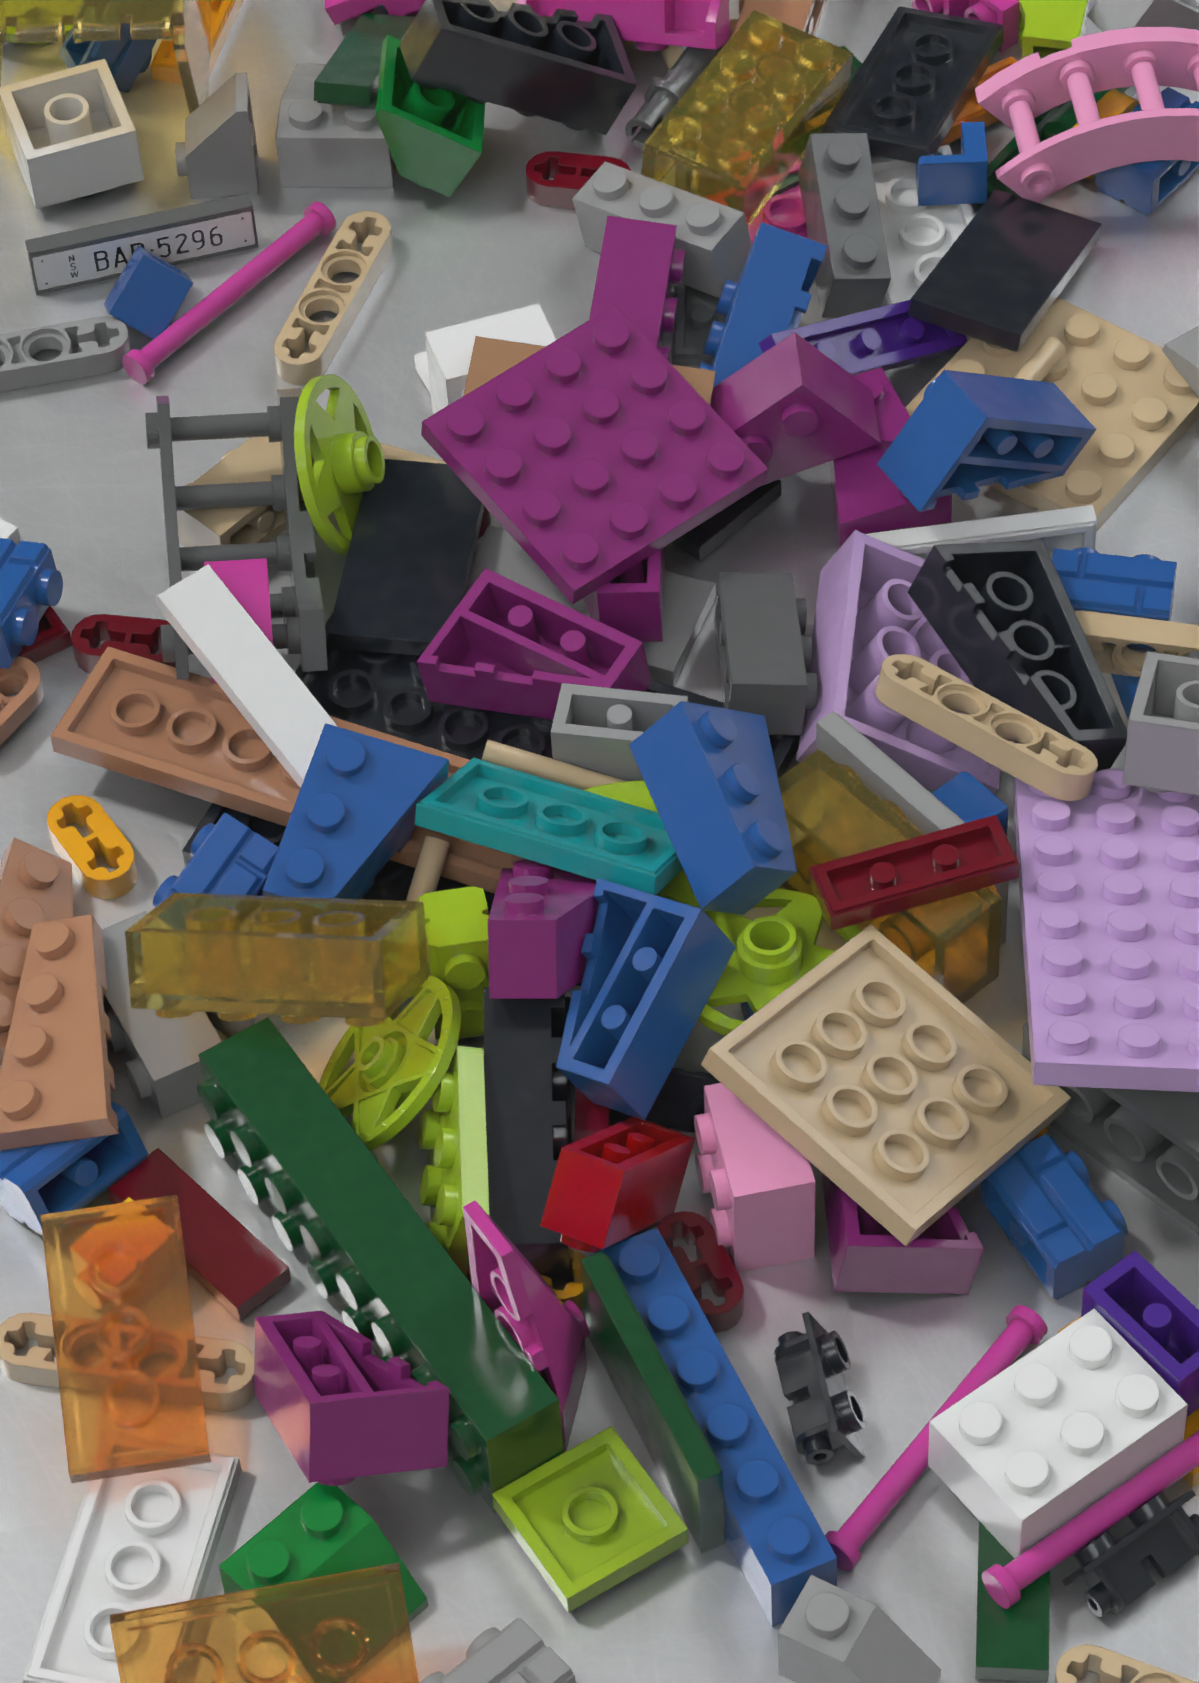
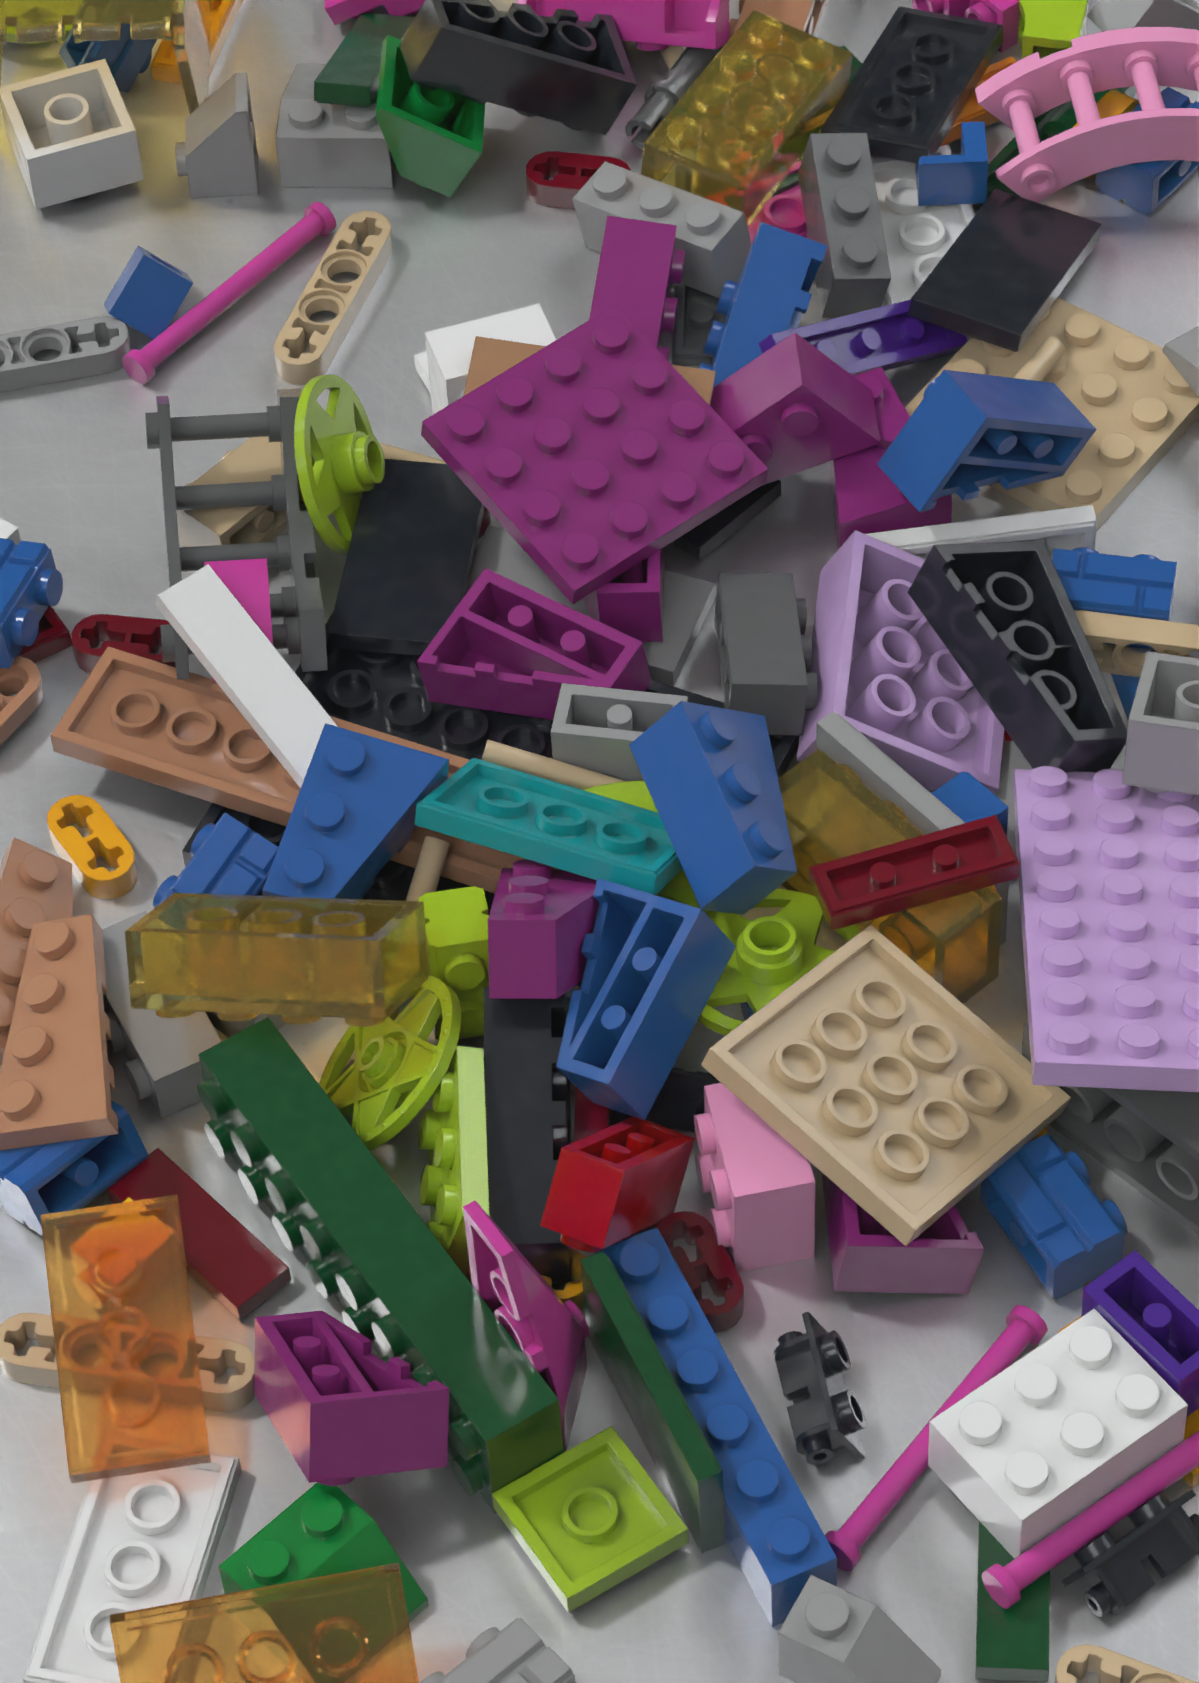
(172, 235): tile -> none
(1038, 758): tan beam -> none

